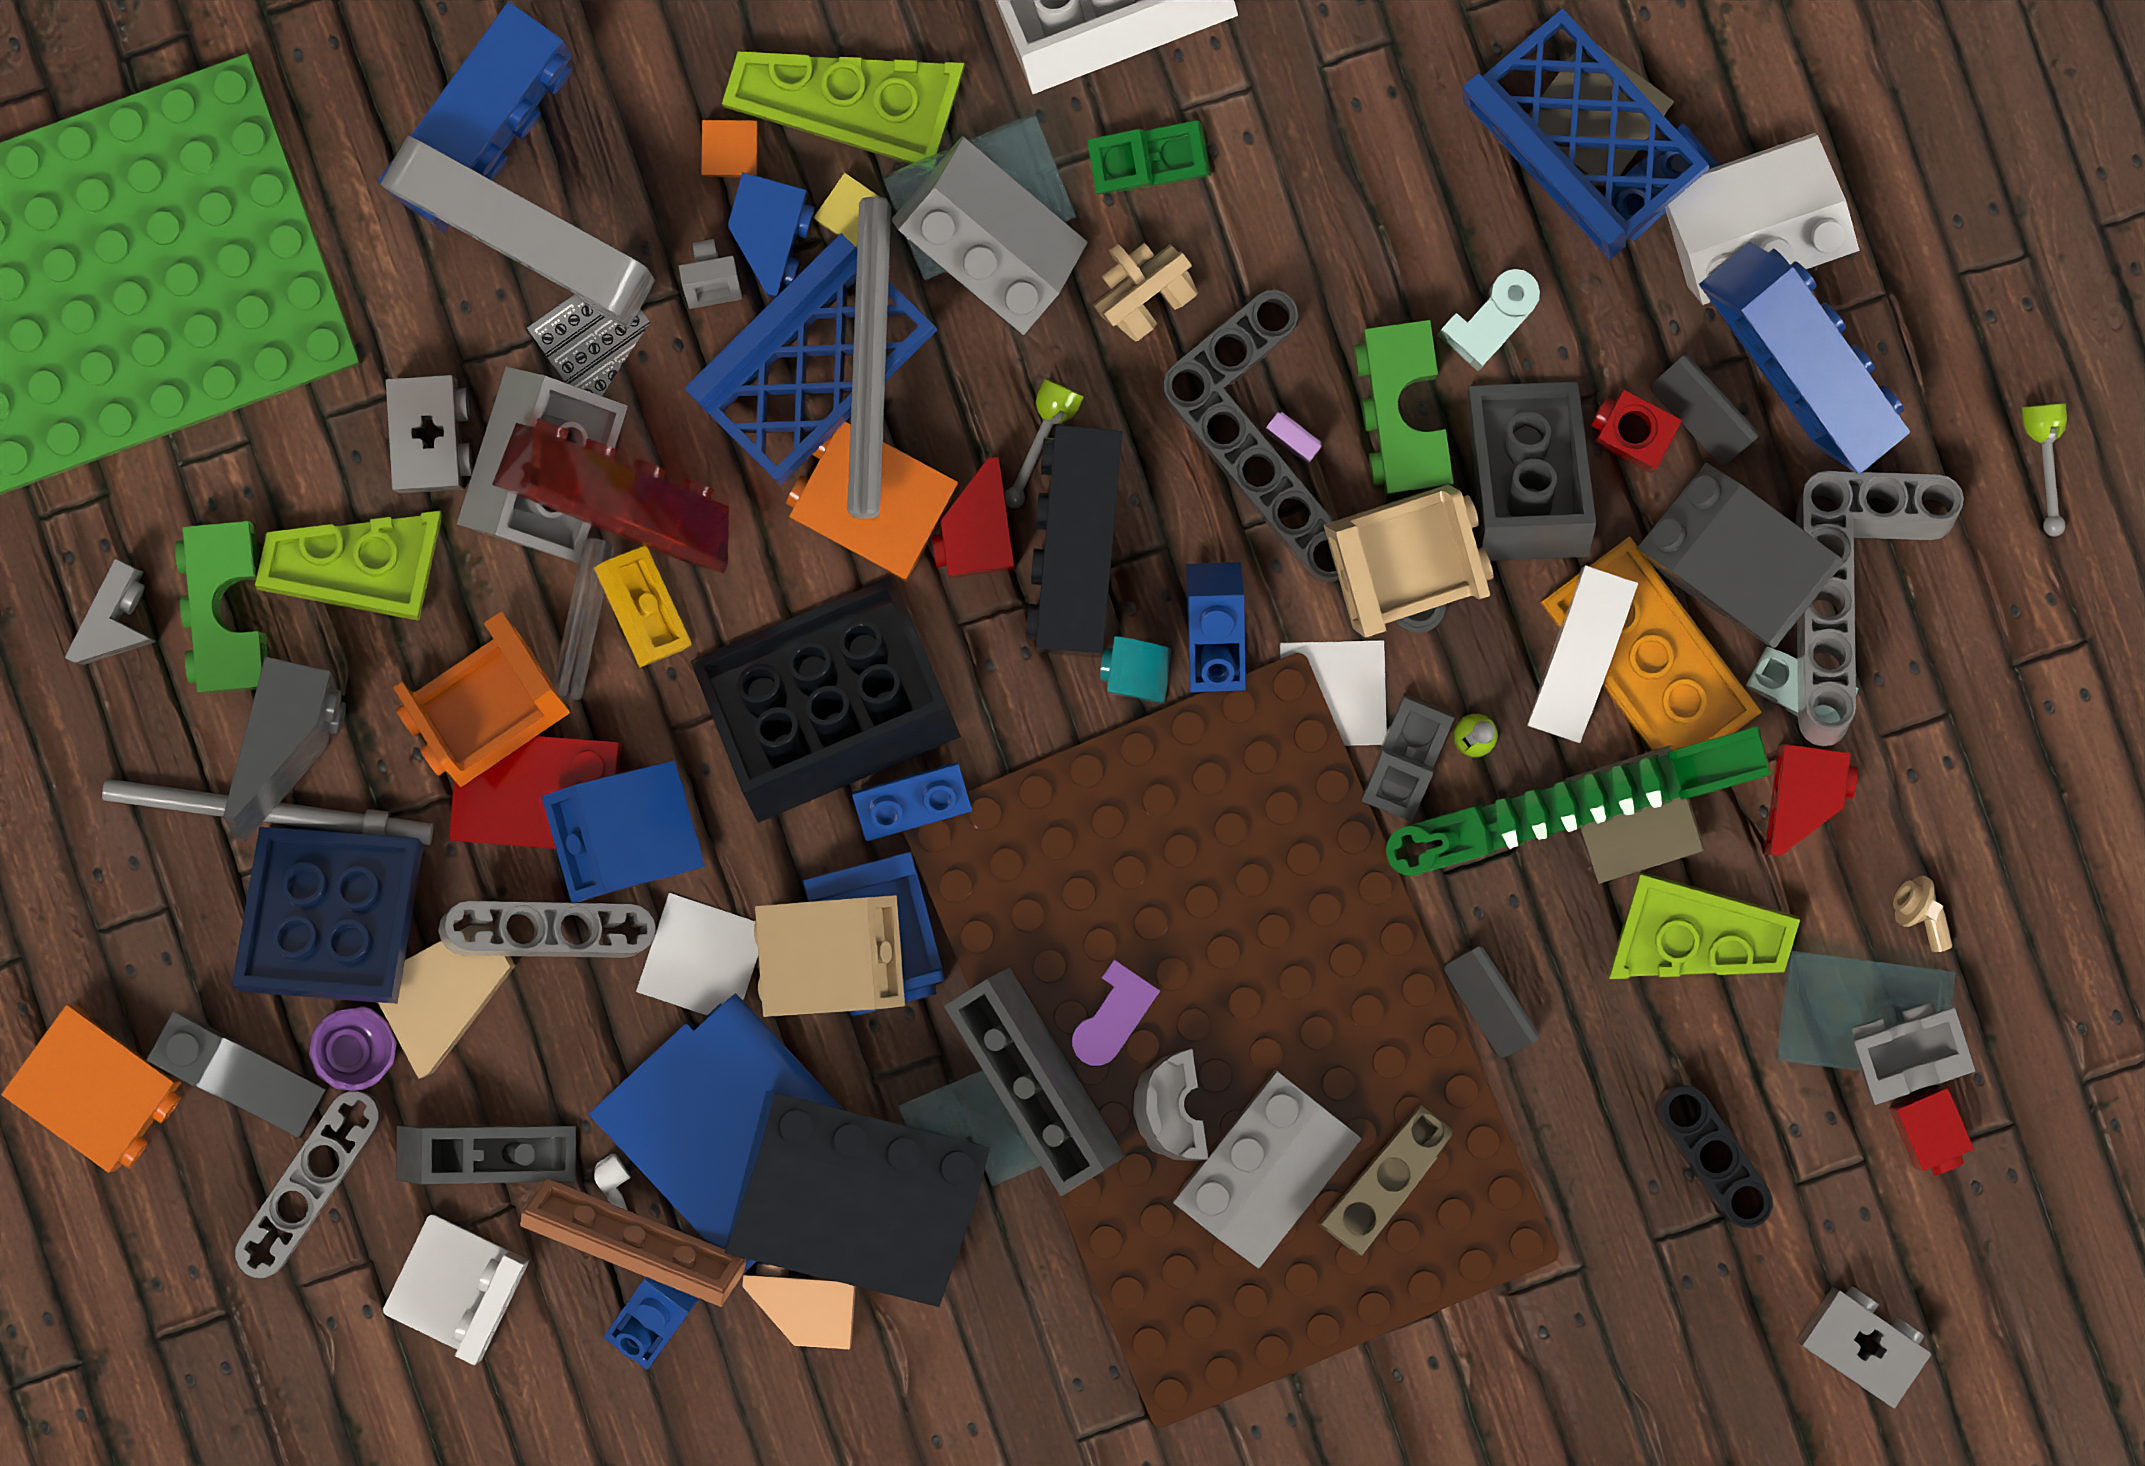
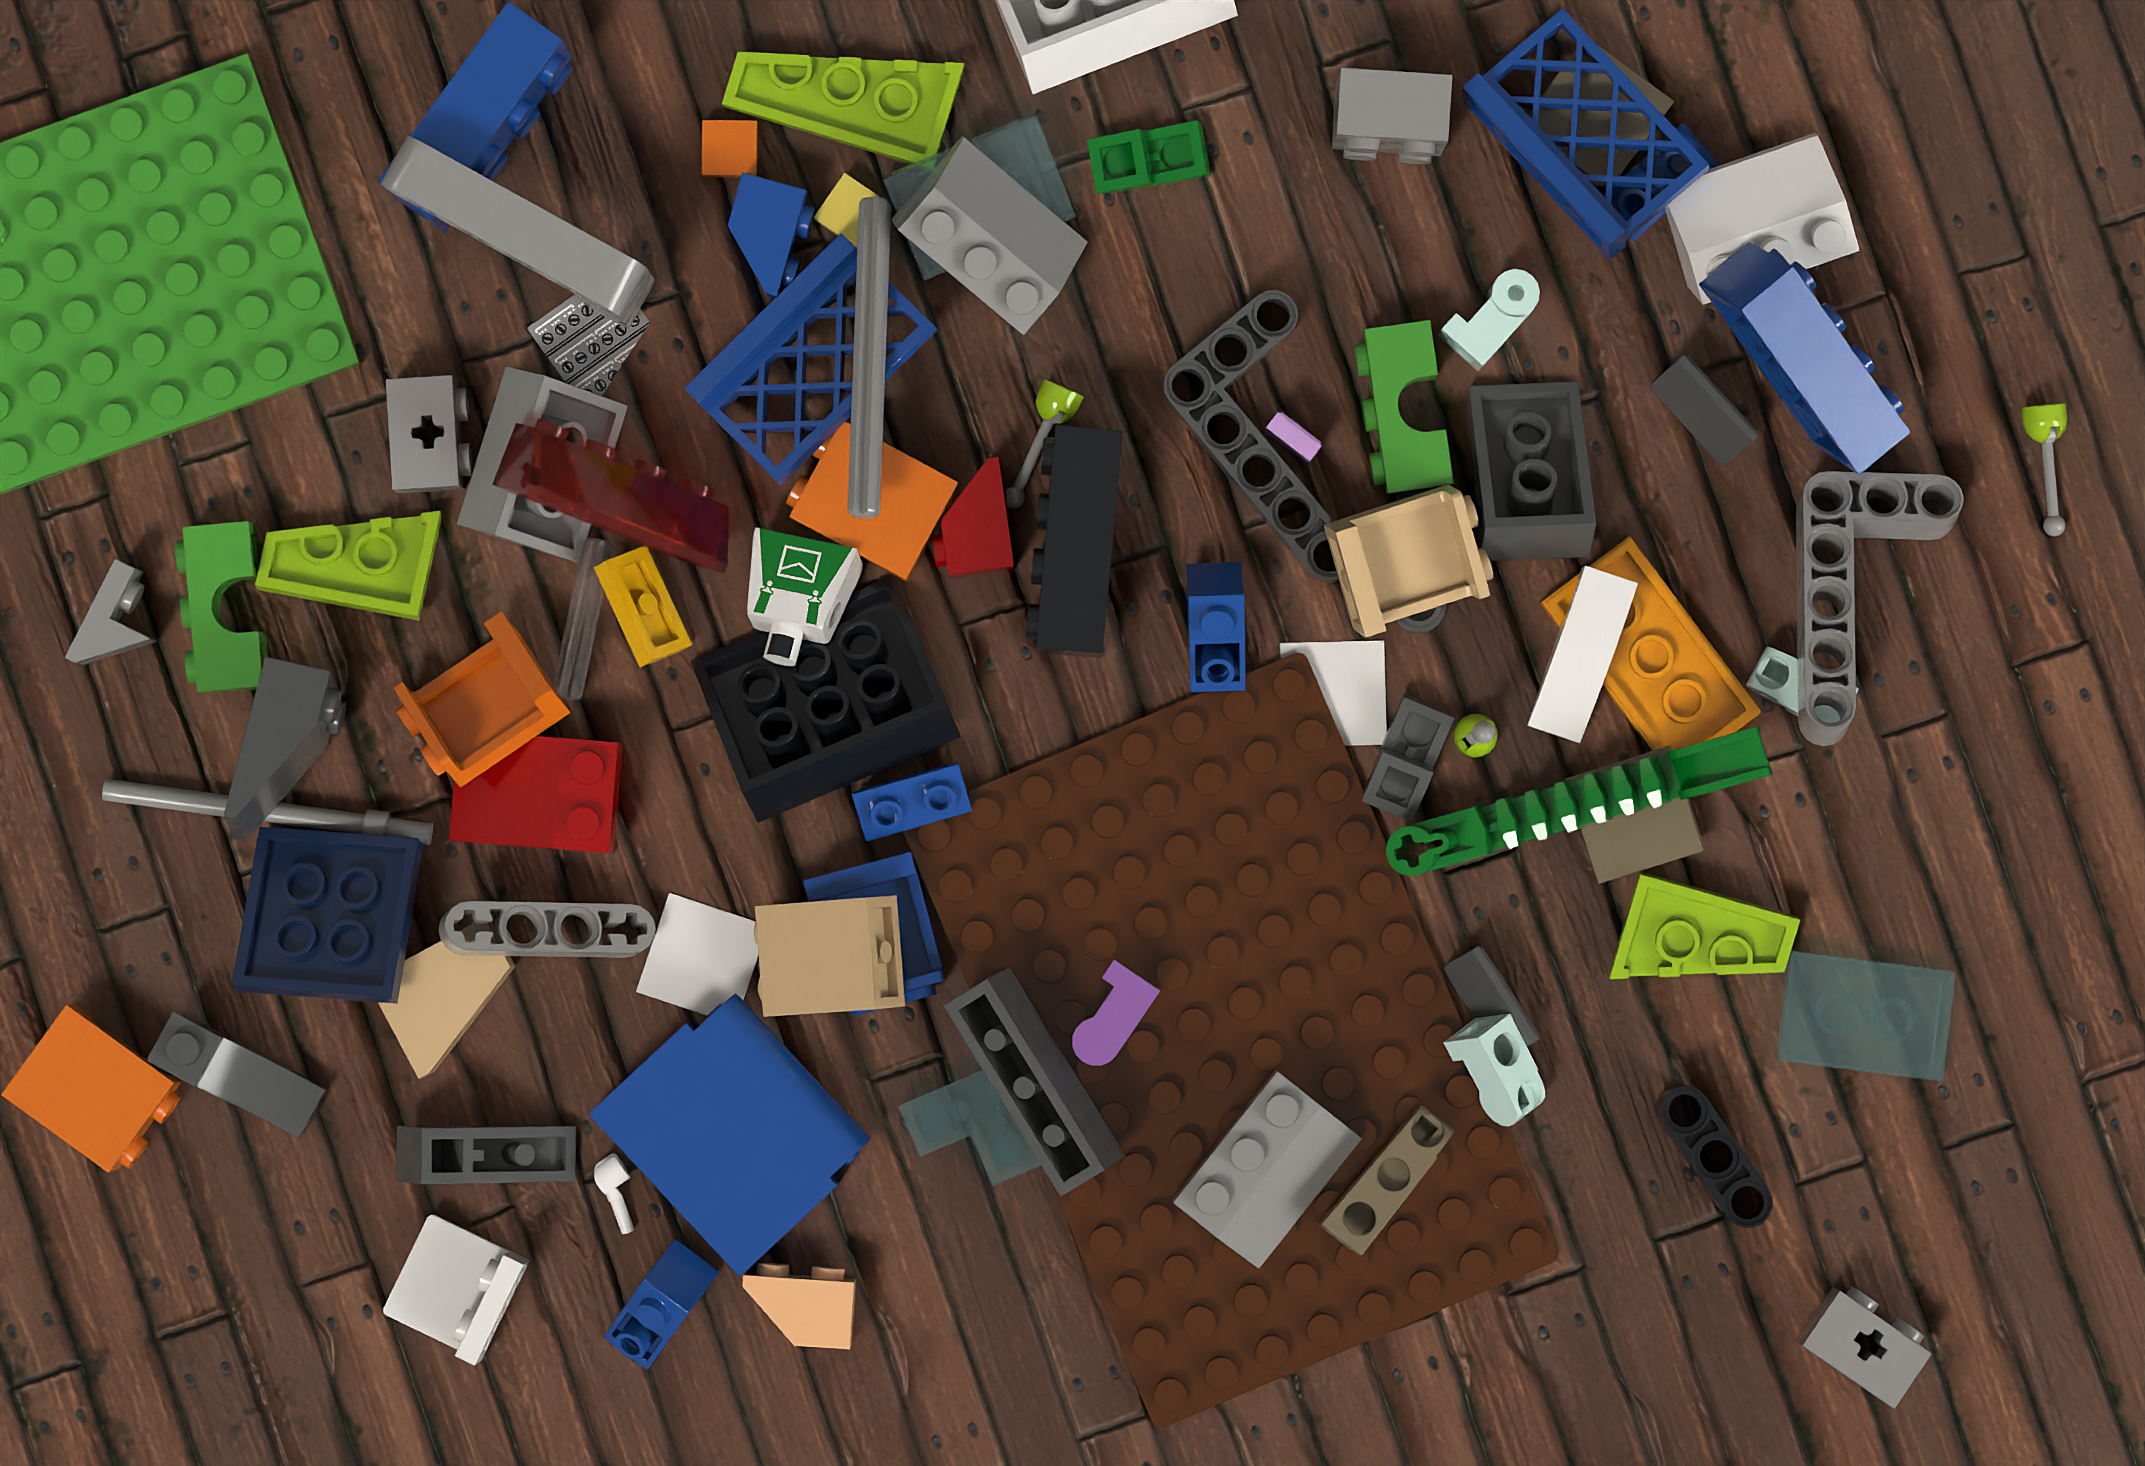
(303, 1180): light grey beam -> none
(352, 1048): medium lavender hair -> none
(623, 831): blue panel -> none
(633, 1242): nougat tile -> none
(710, 278): light grey tile -> none
(798, 590): none -> torso
(855, 1199): black slope -> none
(1136, 669): teal slope -> none
(1161, 274): tan hips -> none
(1161, 1109): light grey cylinder -> none
(1391, 114): none -> light grey brick
(1499, 1067): none -> light aqua leg
(1659, 423): red brick -> none
(1739, 556): dark grey slope -> none
(1806, 793): red slope -> none
(1911, 1053): light grey cylinder -> none
(1917, 903): tan plate -> none
(1932, 1131): red brick -> none

